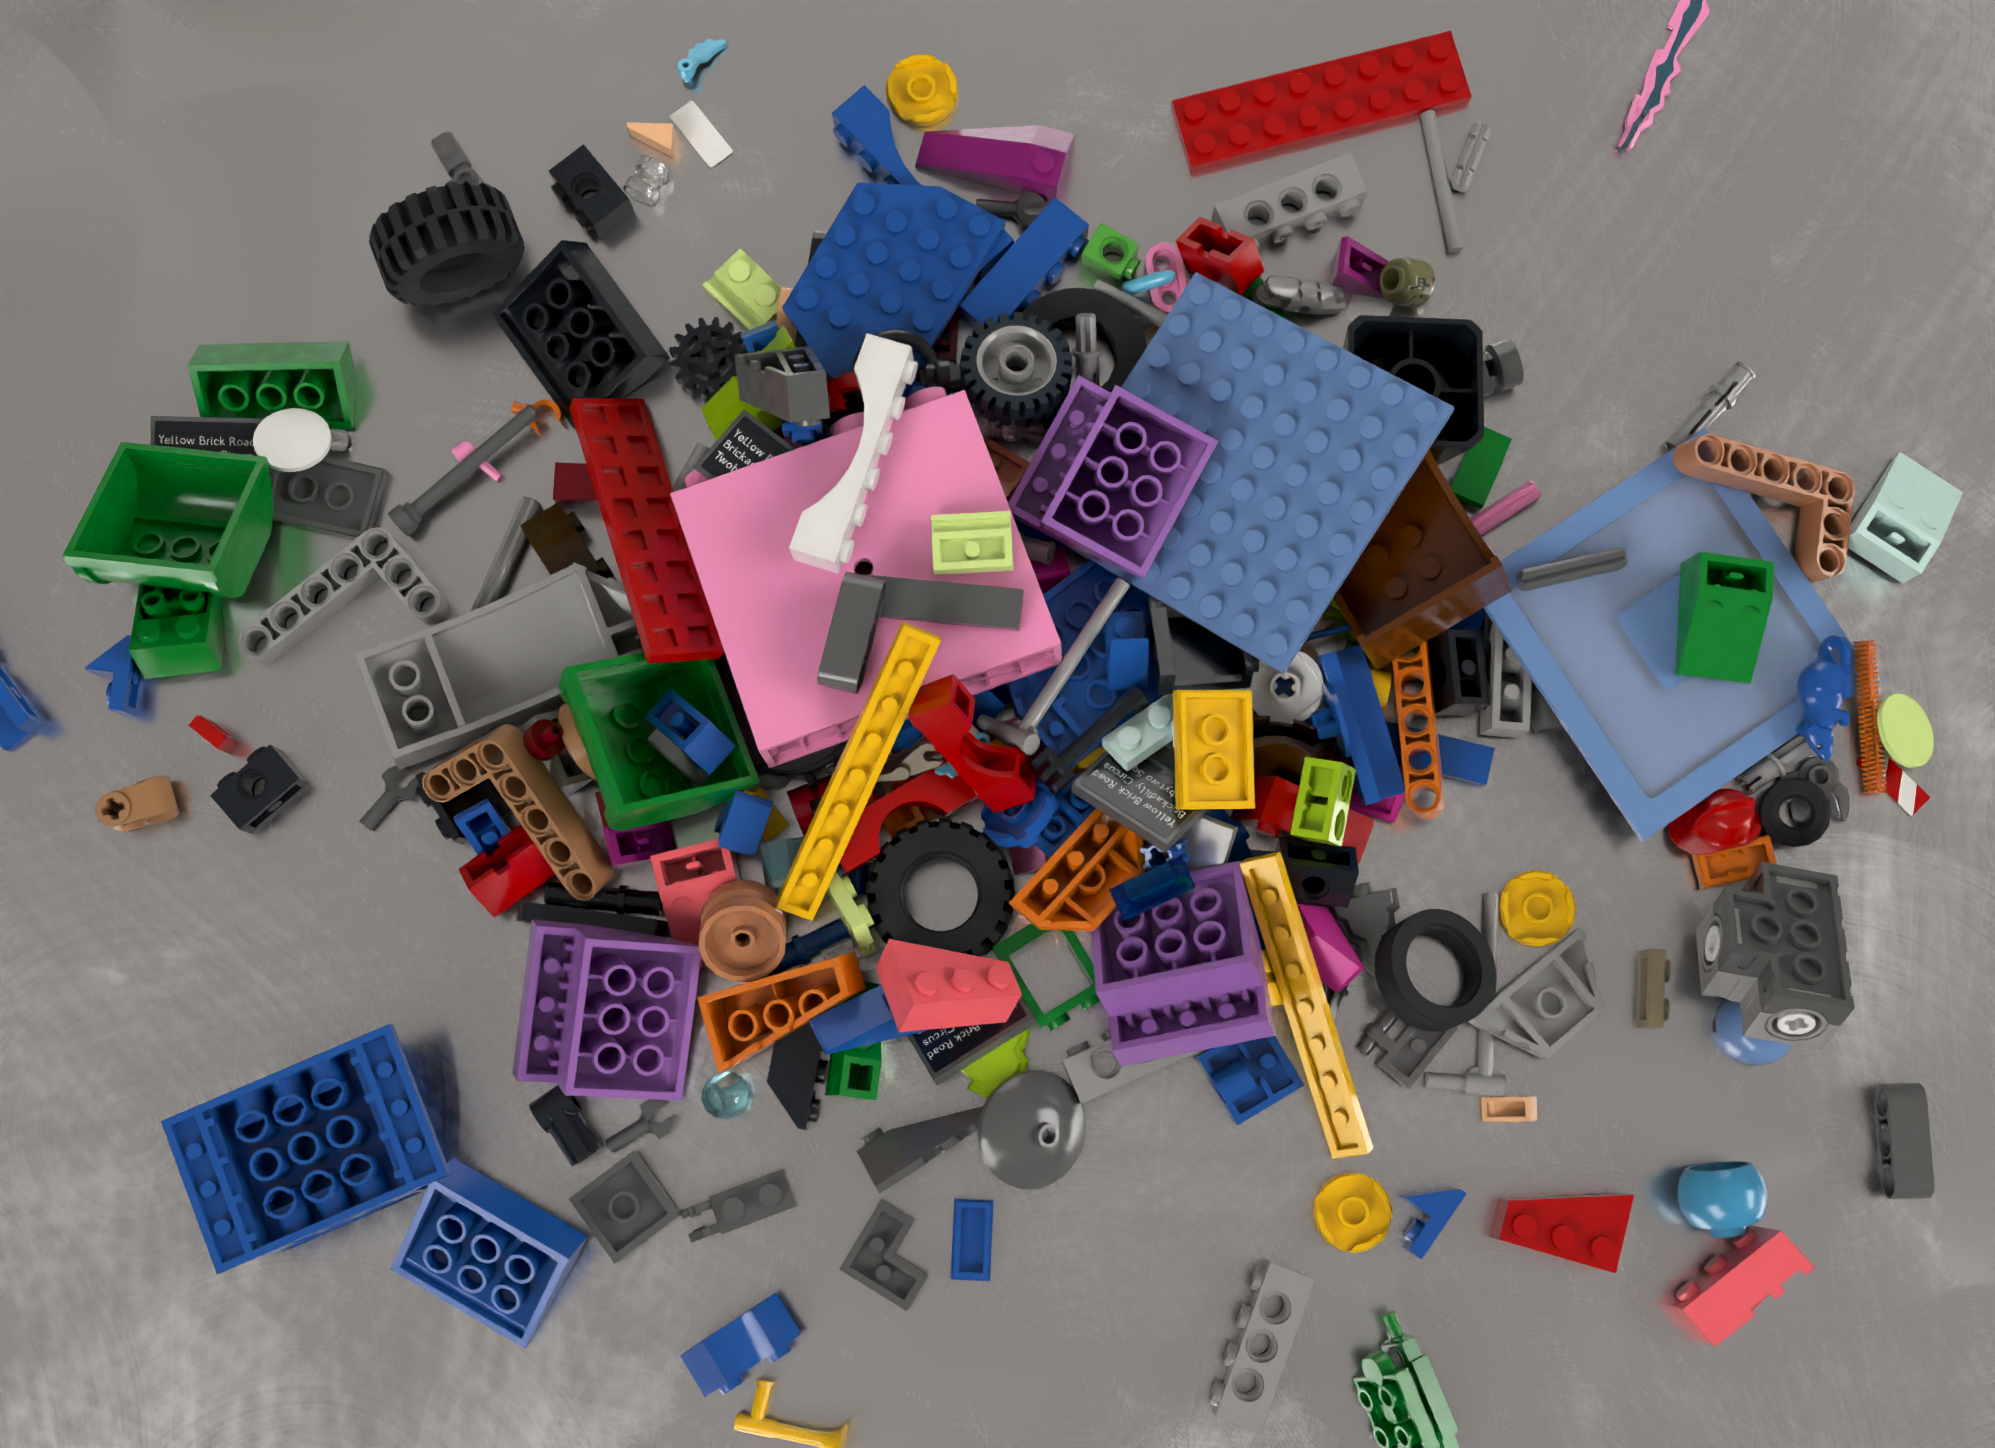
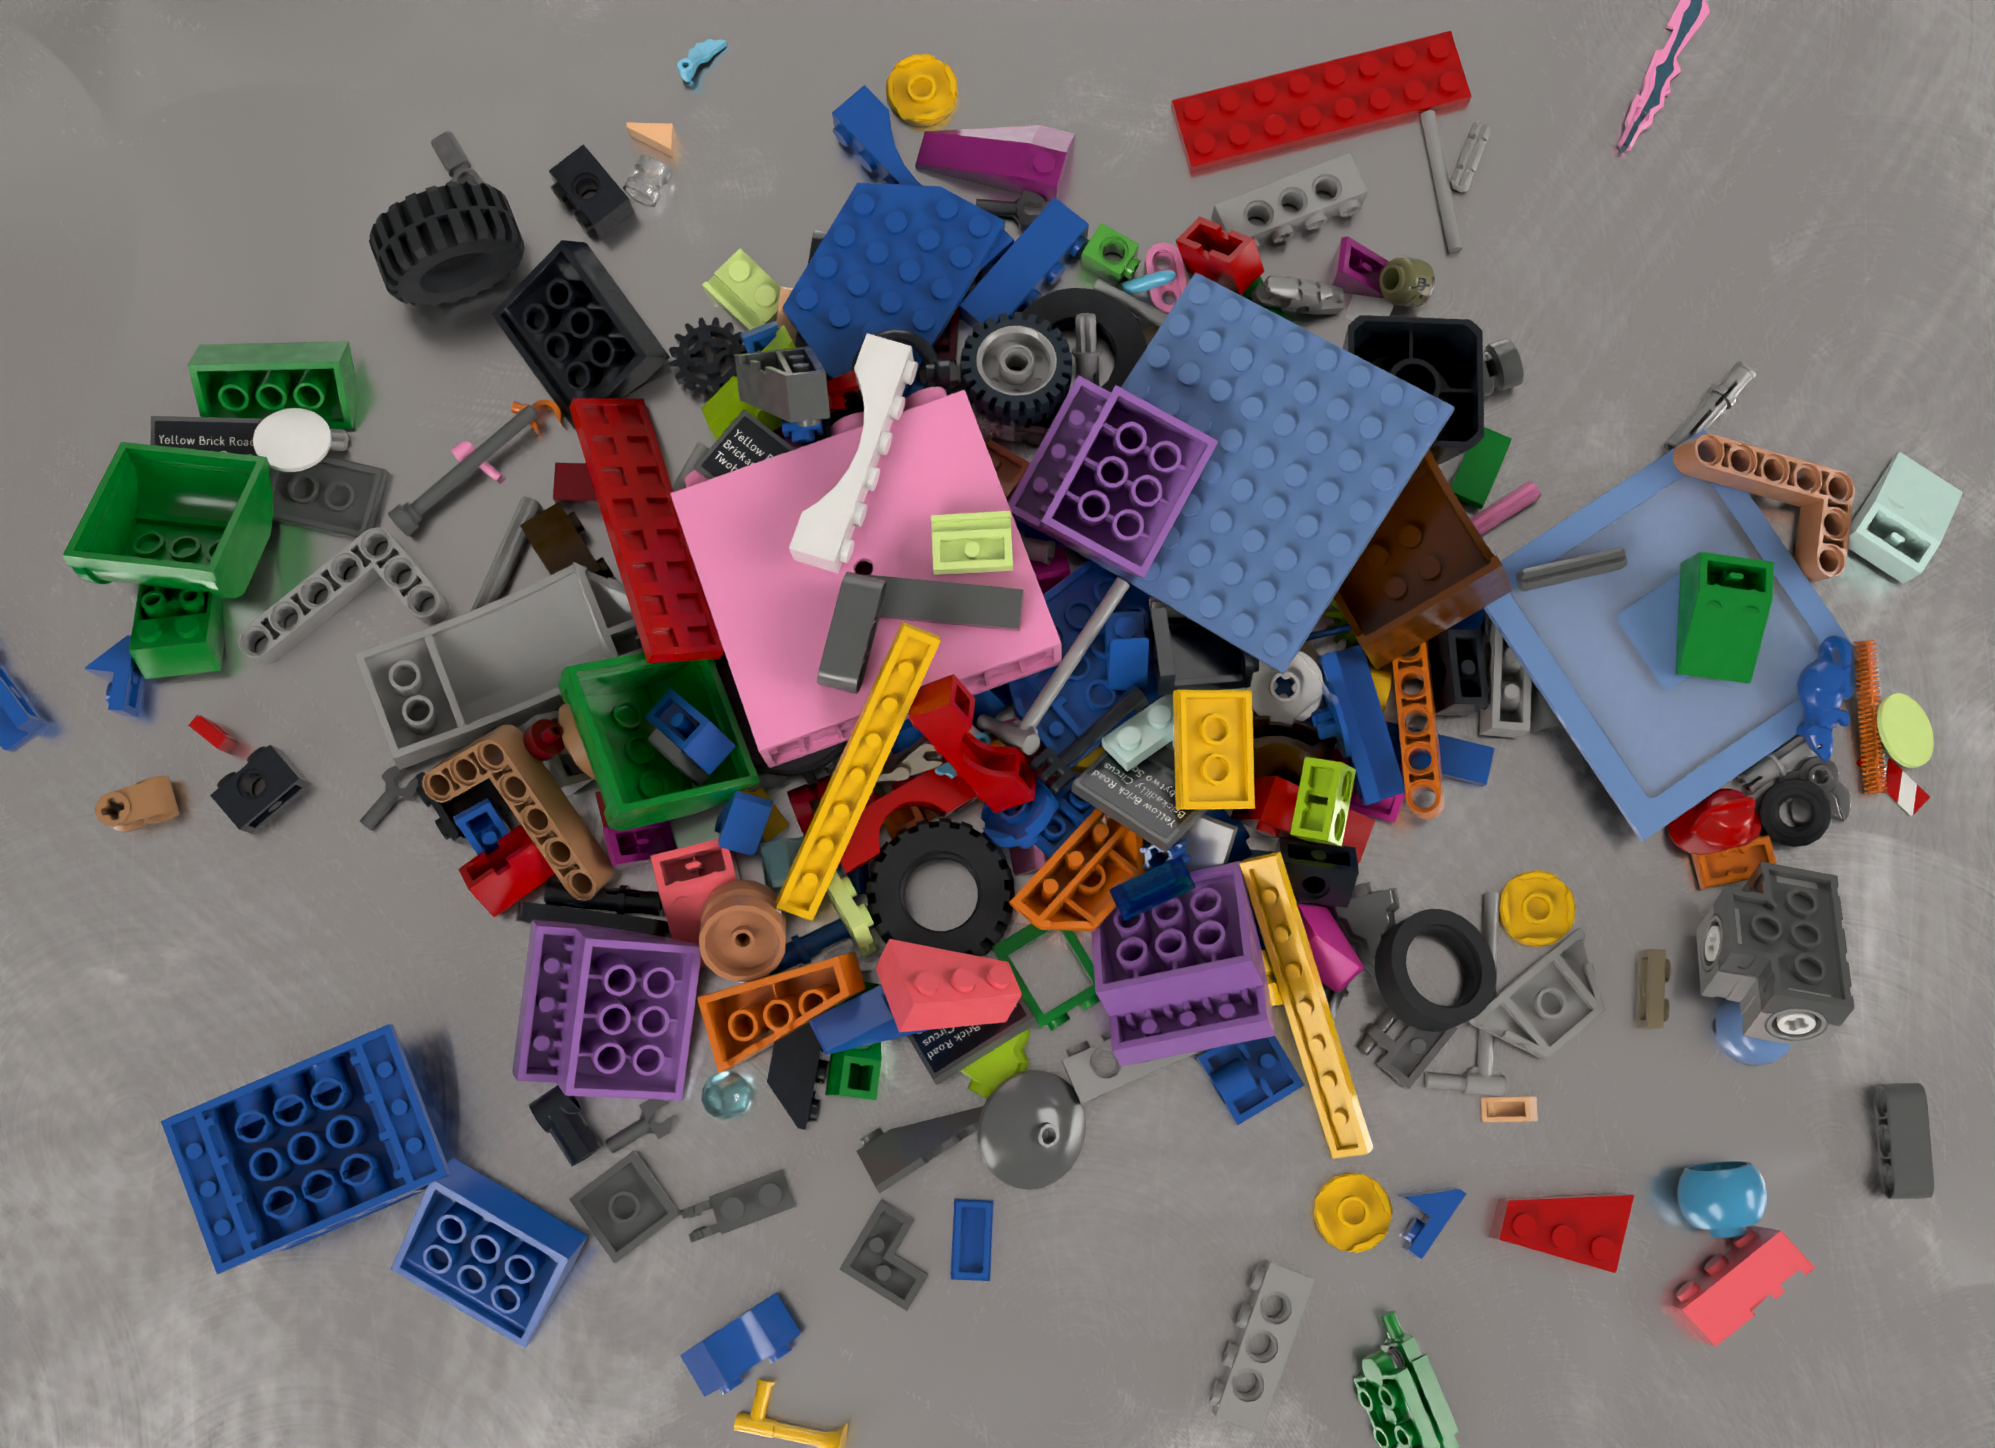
(701, 134): white sticker -> none

